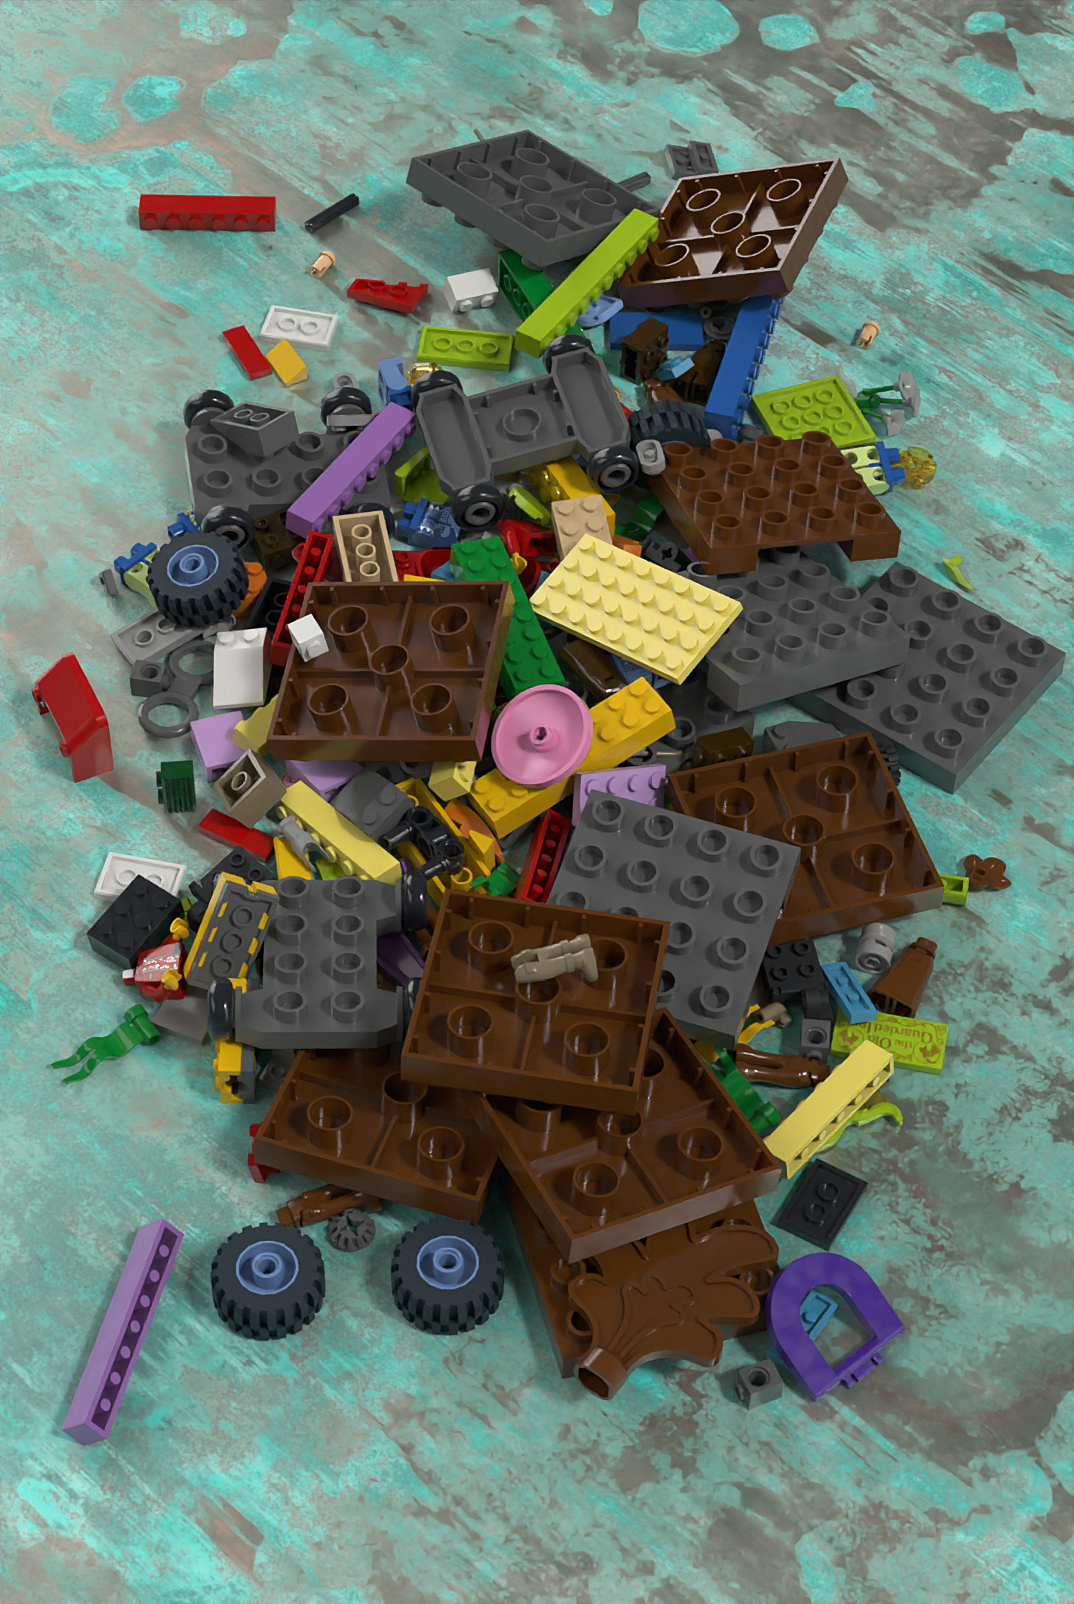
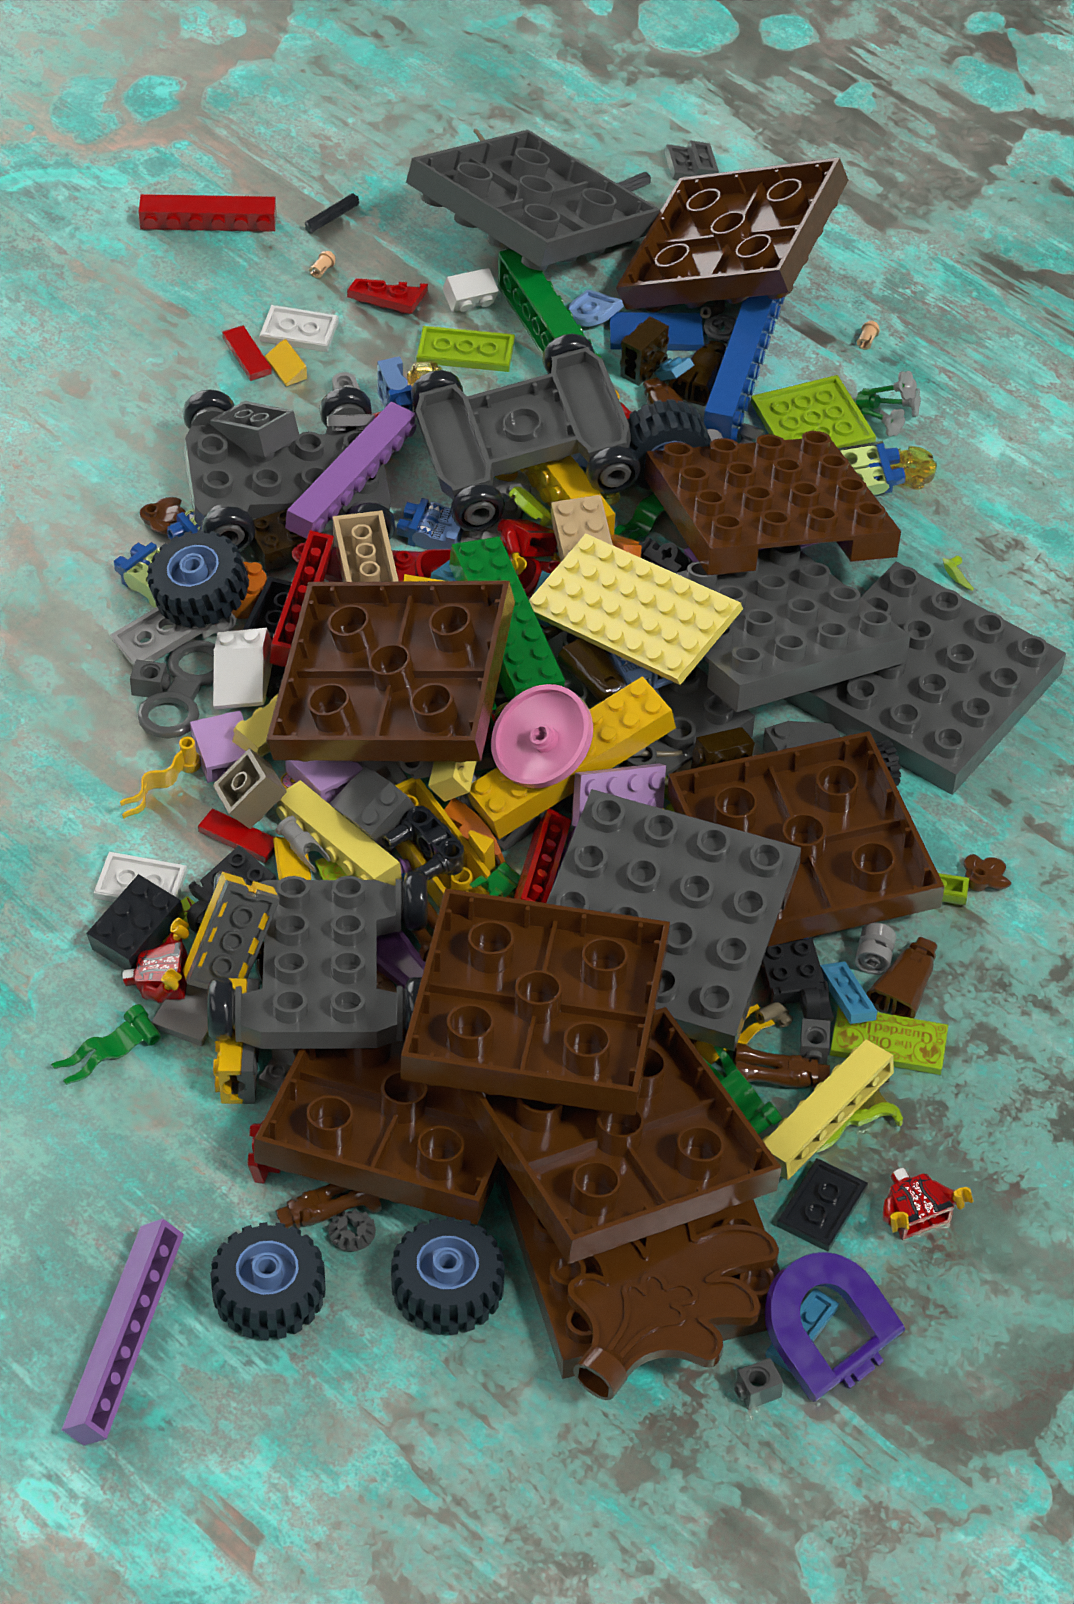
(78, 715): red windscreen -> none
(106, 577): dark grey tile -> none
(161, 514): none -> reddish brown plate
(177, 786): dark green brick -> none
(186, 760): none -> yellow flag
(308, 637): white brick -> none
(418, 480): lime bracket -> none
(440, 542): dark blue tile -> none
(556, 959): dark tan piece -> none
(586, 283): lime brick -> none
(650, 457): light grey plate -> none
(920, 1203): none -> torso

